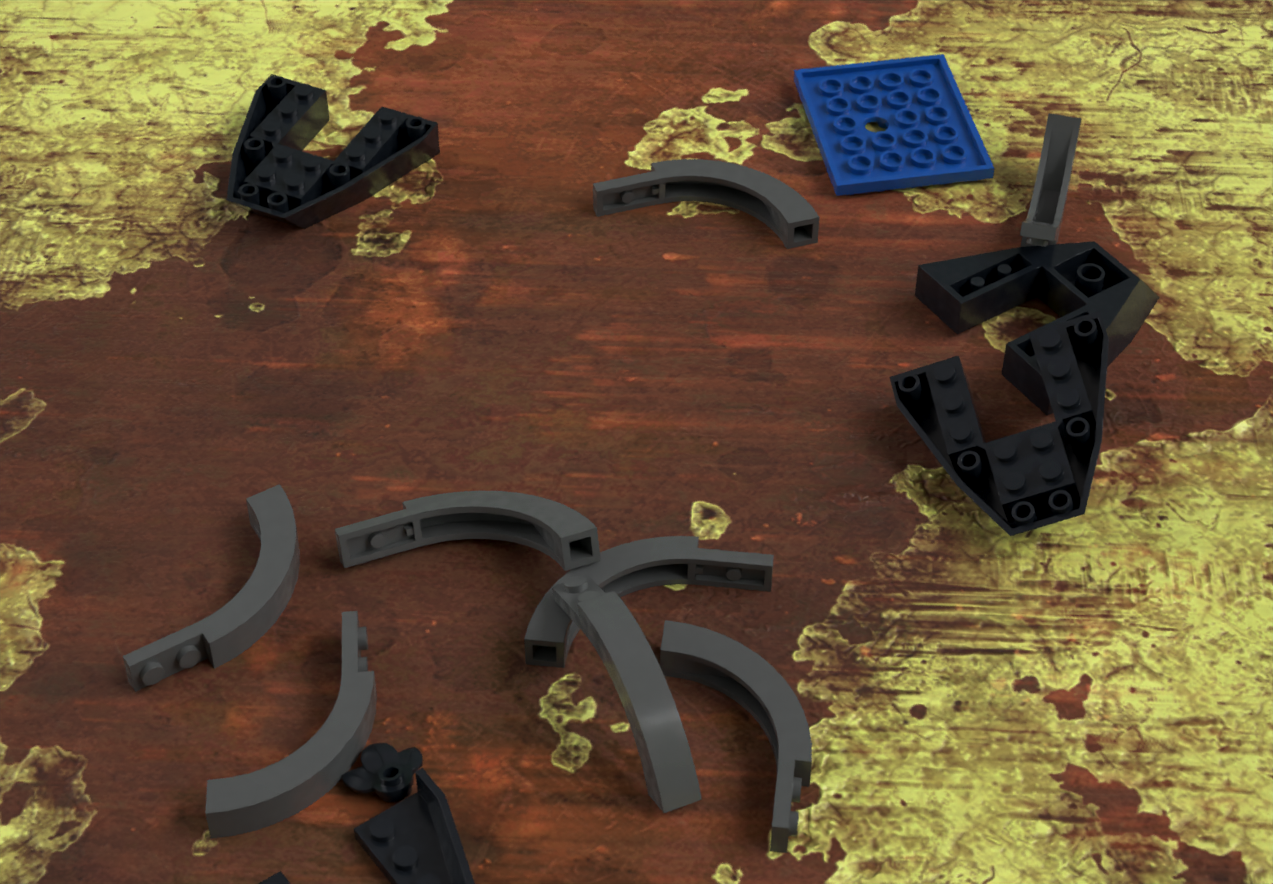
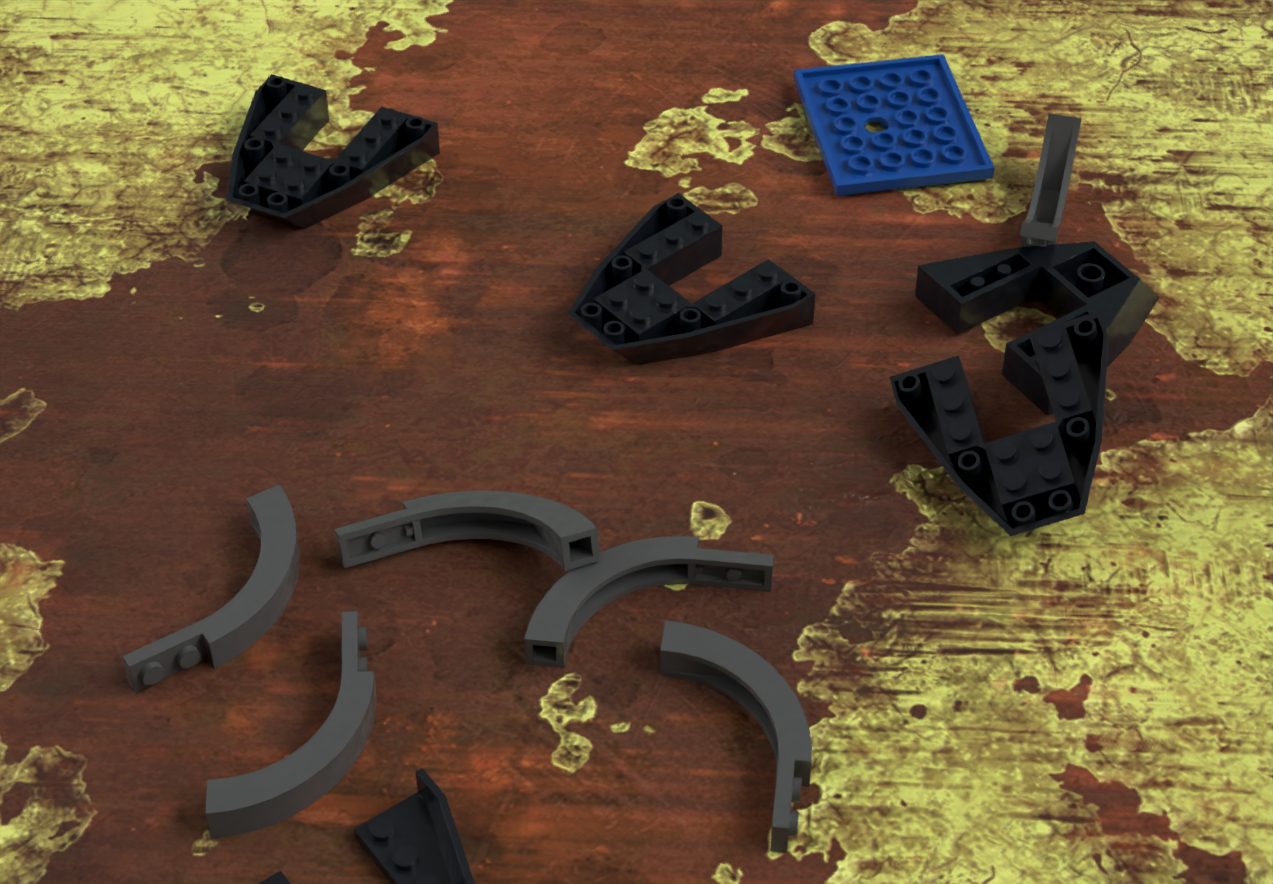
(385, 772): black plate -> none
(641, 688): dark grey arch -> none
(648, 322): none -> black piece
(715, 183): dark grey arch -> none

